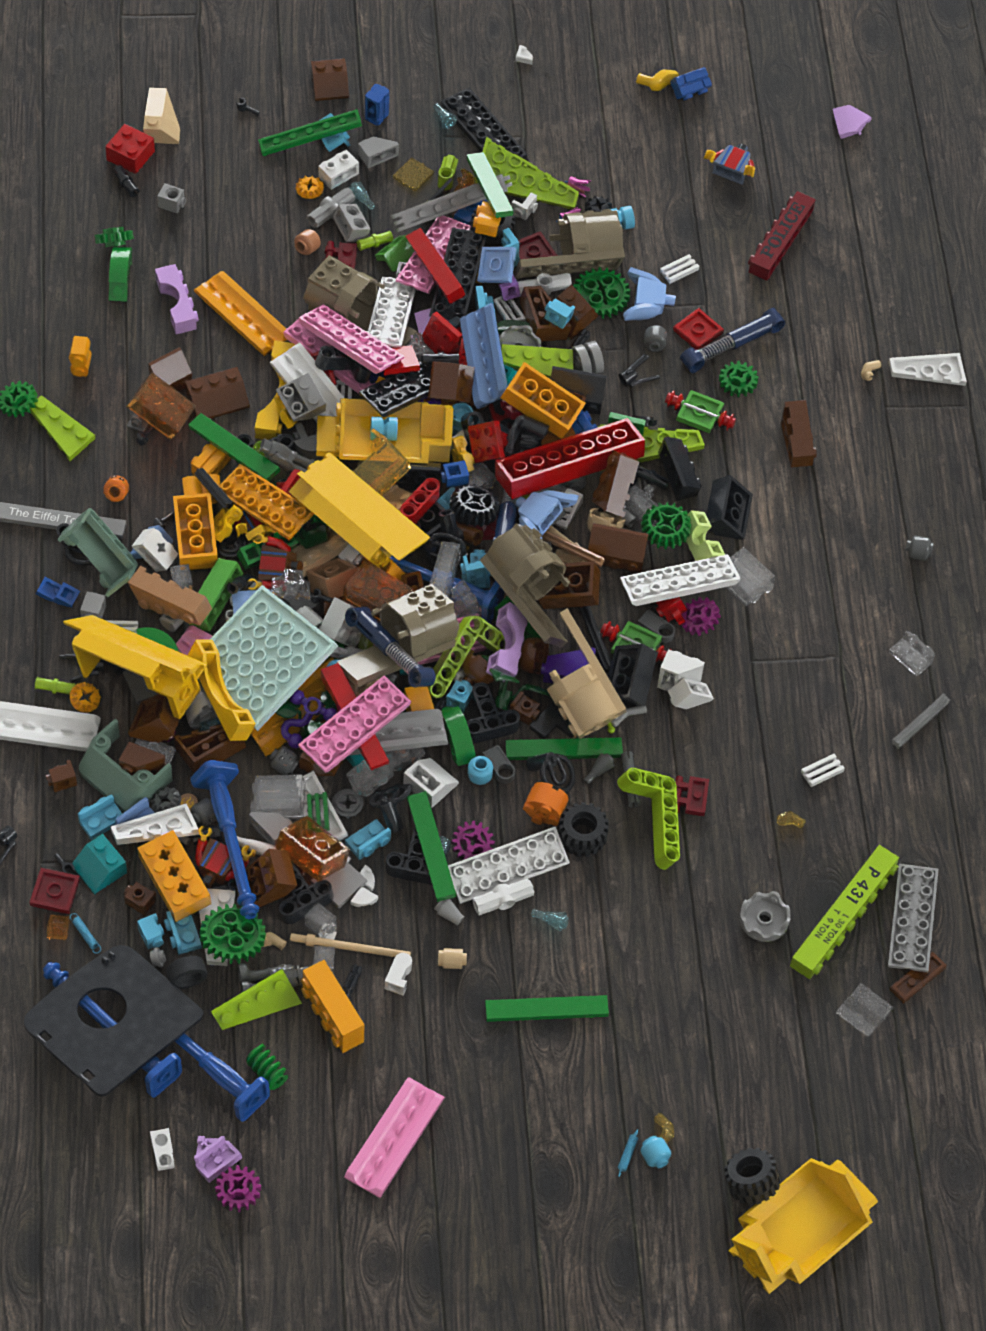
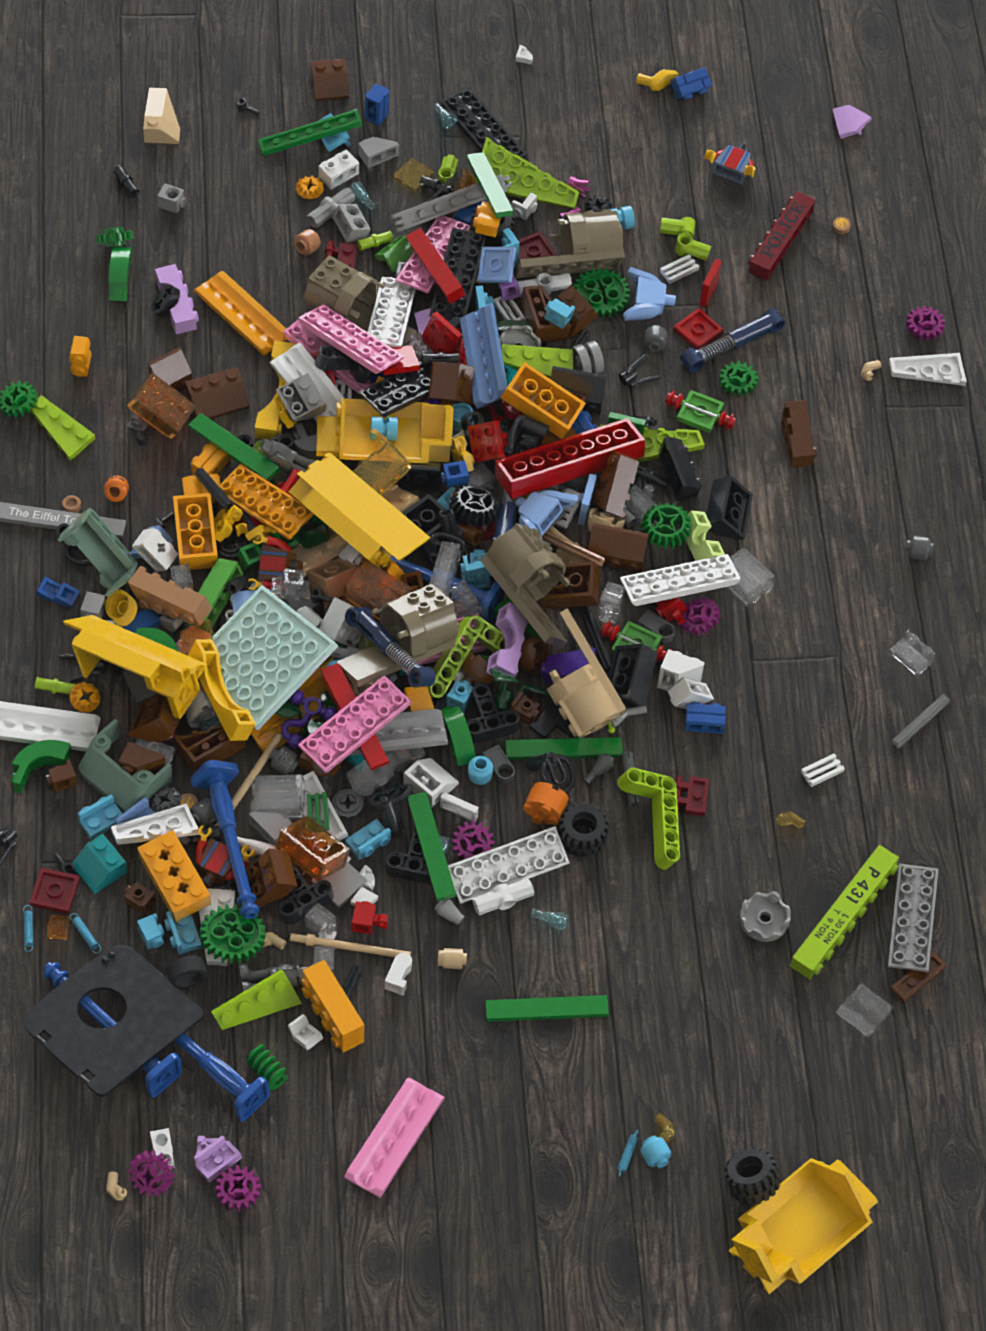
(28, 928): none -> medium azure piece
(37, 755): none -> green arch
(71, 504): none -> medium nougat tile
(113, 1188): none -> tan arm
(121, 607): none -> yellow piece
(130, 148): red brick -> none
(143, 619): none -> blue slope
(154, 1171): none -> magenta gear
(157, 957): light grey plate -> none
(165, 300): none -> black beam
(196, 632): none -> clear yellow piece
(255, 771): none -> tan bar
(304, 1033): none -> white bracket
(365, 917): none -> red brick
(427, 494): red beam -> none
(435, 185): none -> black pin
(459, 807): none -> white tile
(585, 499): none -> light blue plate
(611, 603): none -> clear brick
(677, 227): none -> lime piece
(686, 245): none -> lime piece
(705, 718): none -> blue brick
(710, 283): none -> red tile
(841, 225): none -> medium nougat tile
(925, 323): none -> magenta gear

